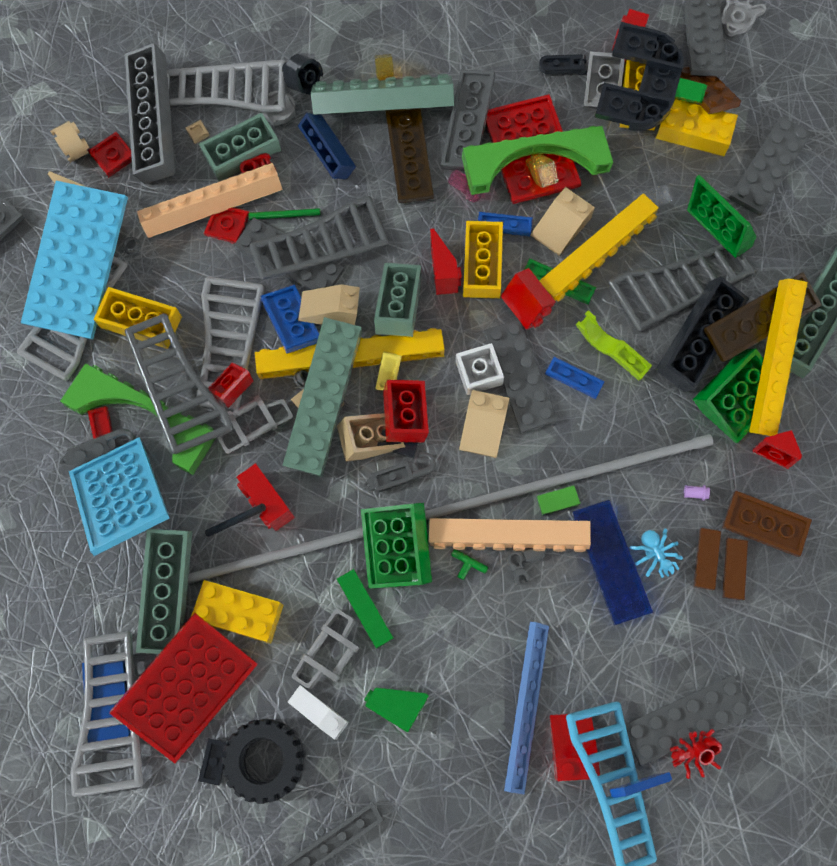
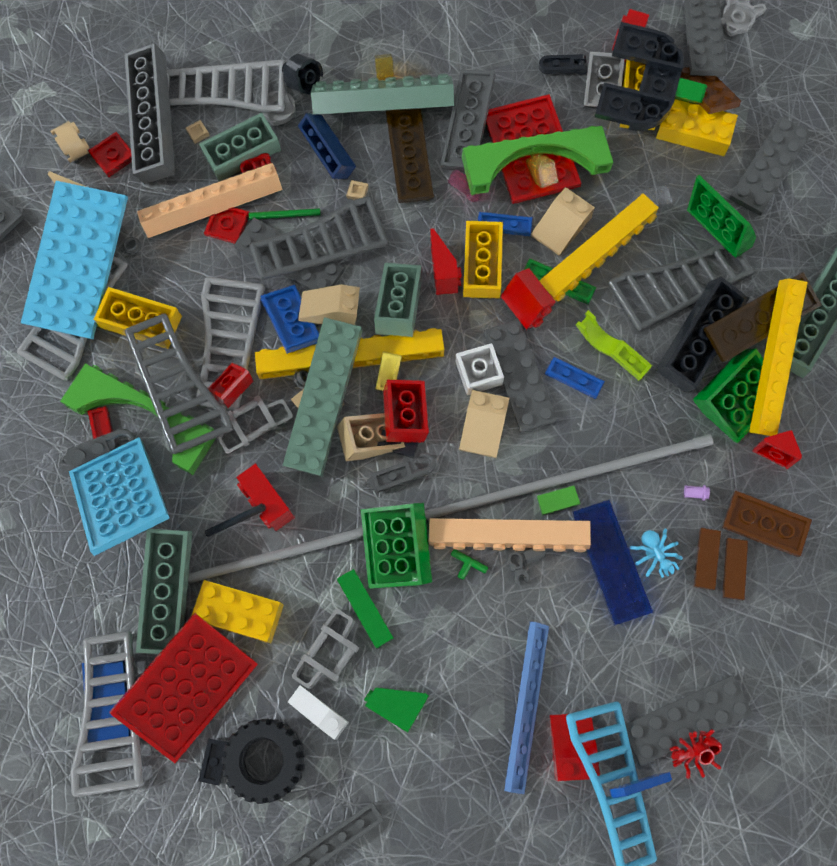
(357, 190): none -> tan tile

